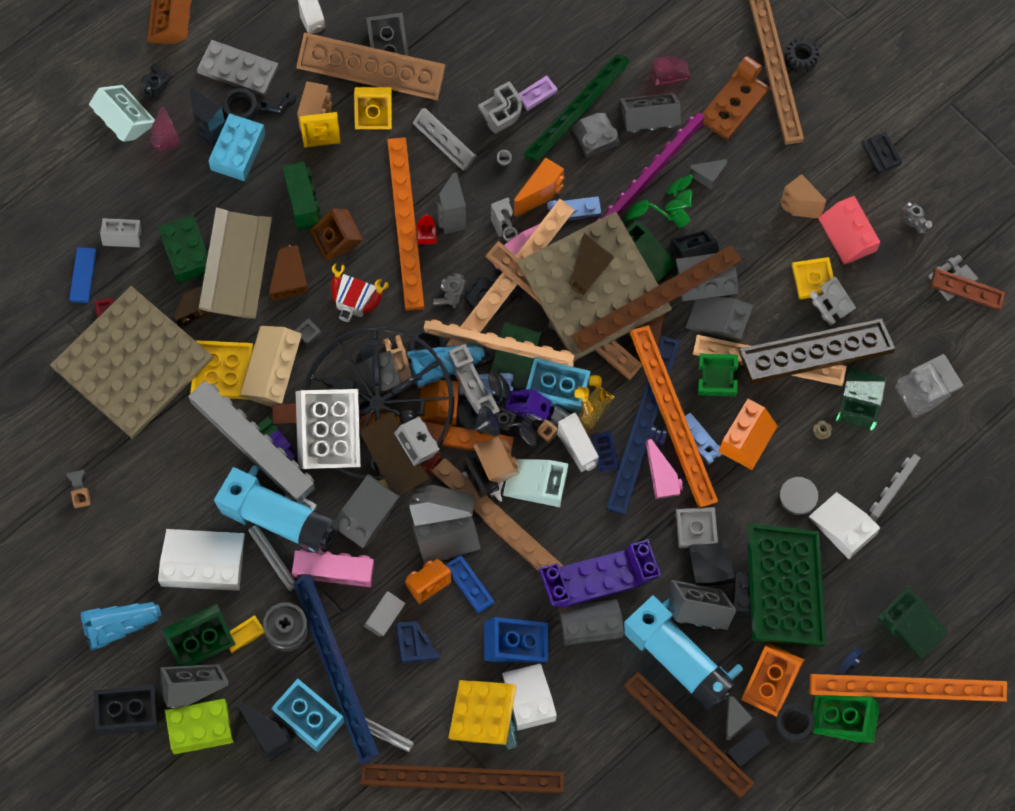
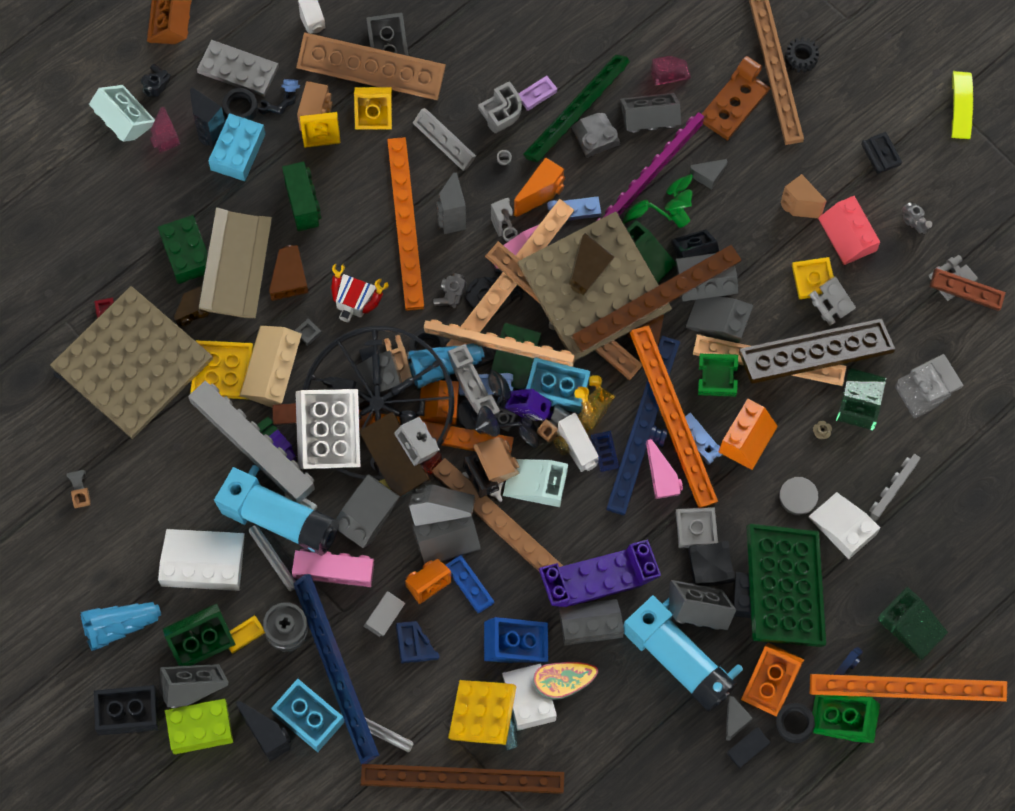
(83, 275): blue tile -> none
(120, 232): light grey hinge -> none
(290, 85): none -> medium blue plate
(336, 234): reddish brown slope -> none
(426, 230): red plate -> none
(561, 445): none -> clear yellow tile
(563, 678): none -> shield
(689, 735): reddish brown plate -> none
(962, 104): none -> neon yellow slope

